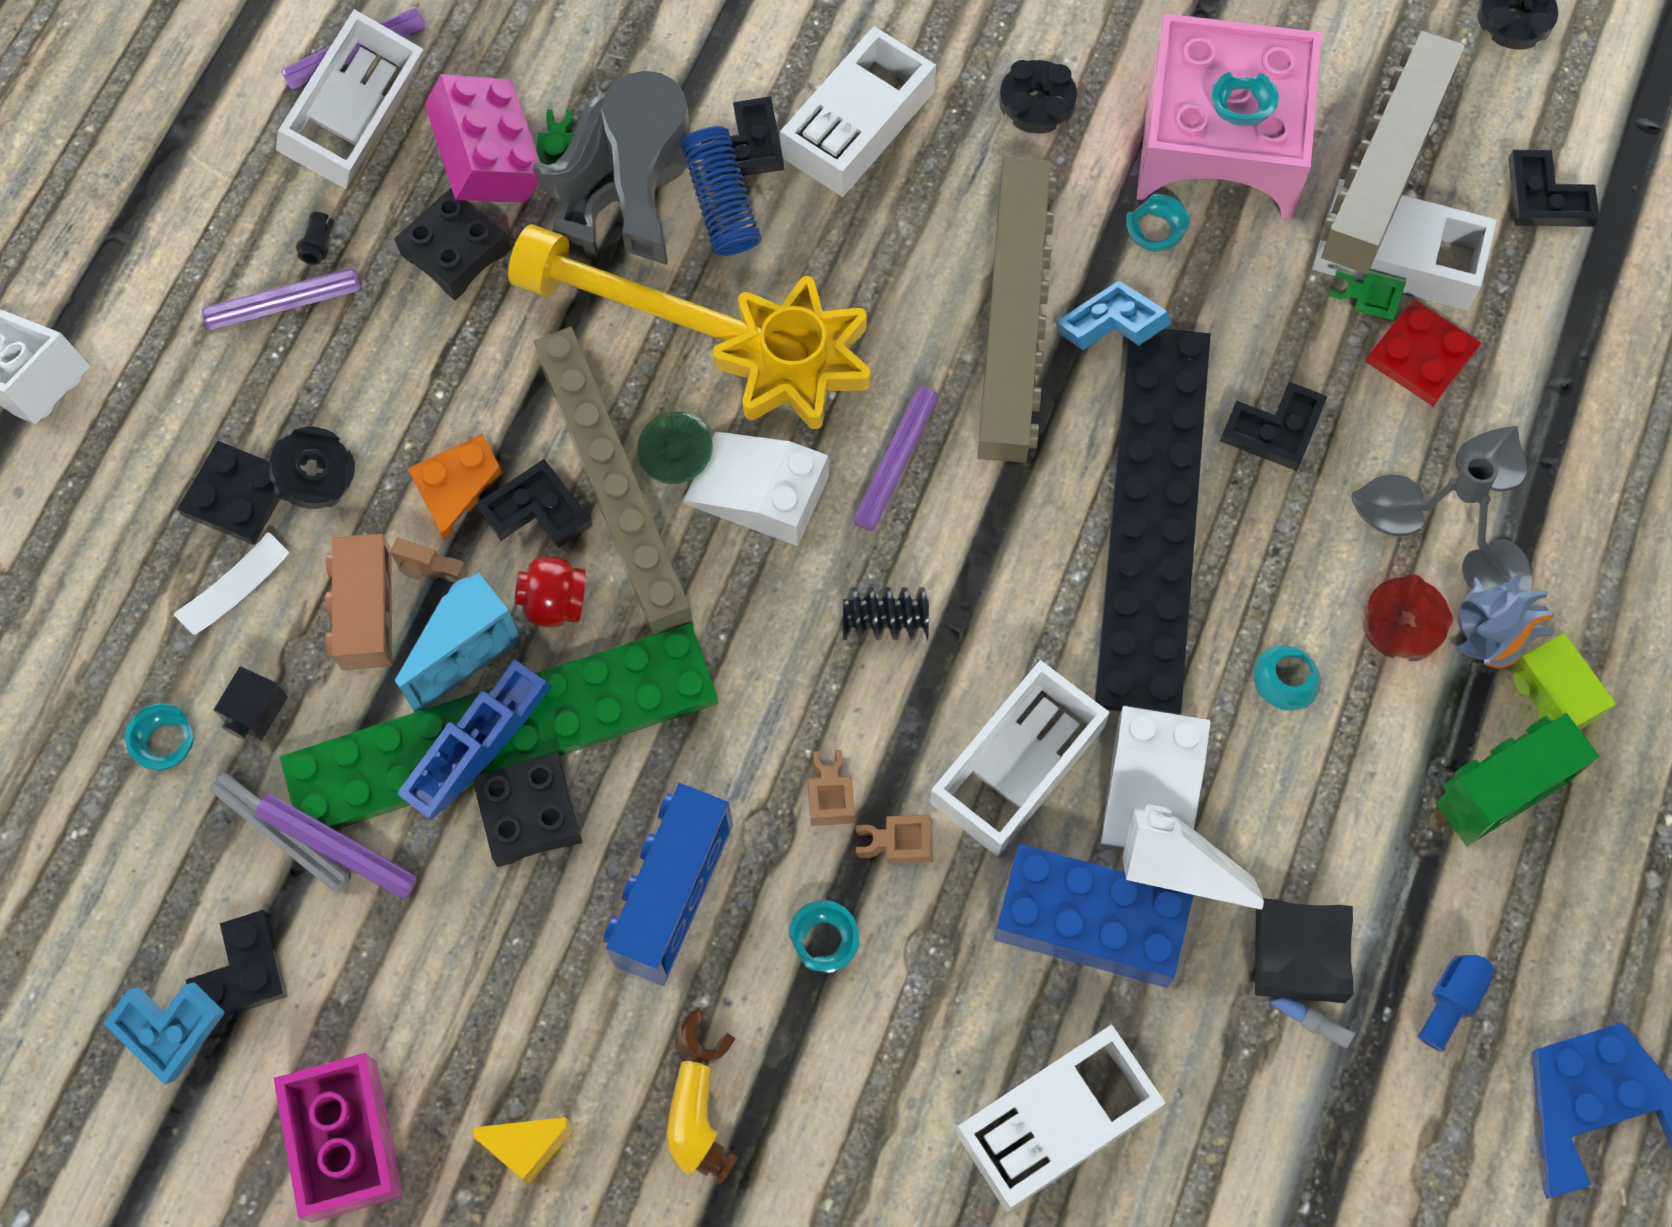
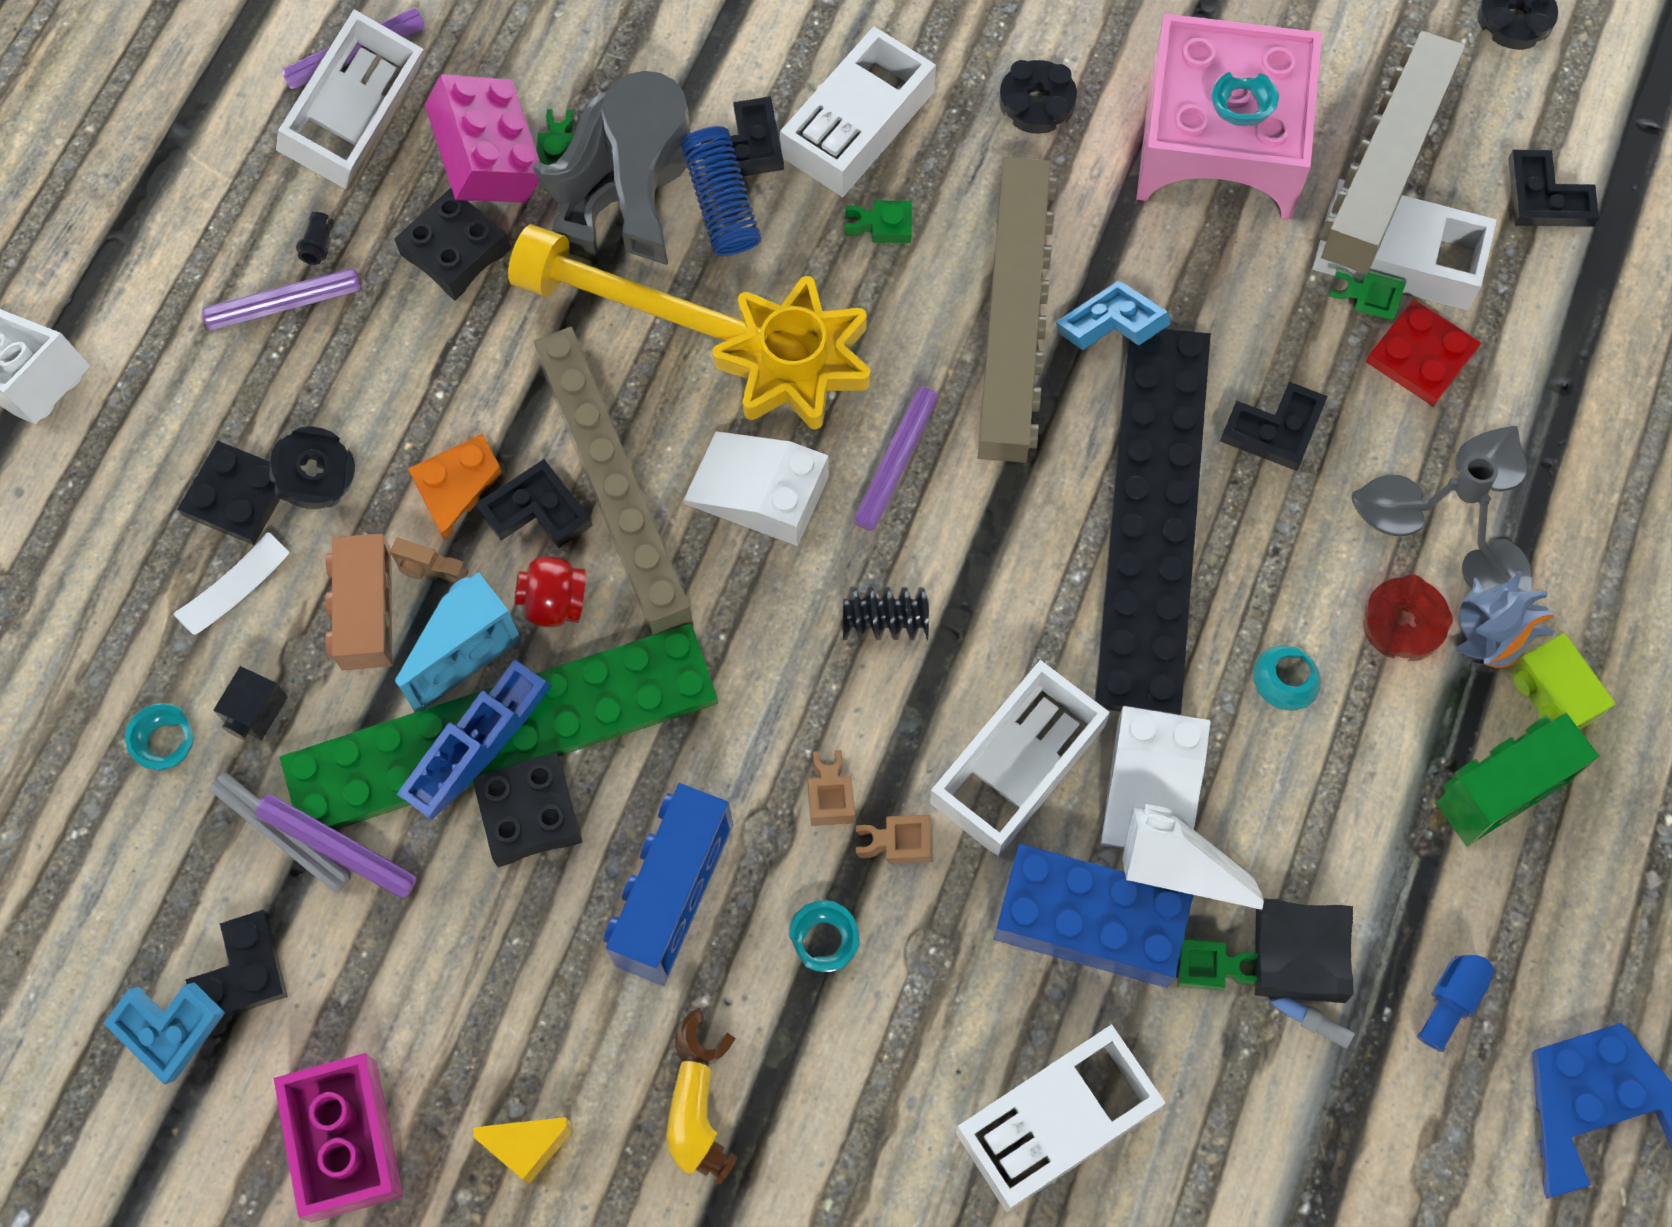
(675, 447): clear green wheel -> none
(887, 221): none -> green plate
(1163, 207): teal piece -> none
(1206, 966): none -> green plate

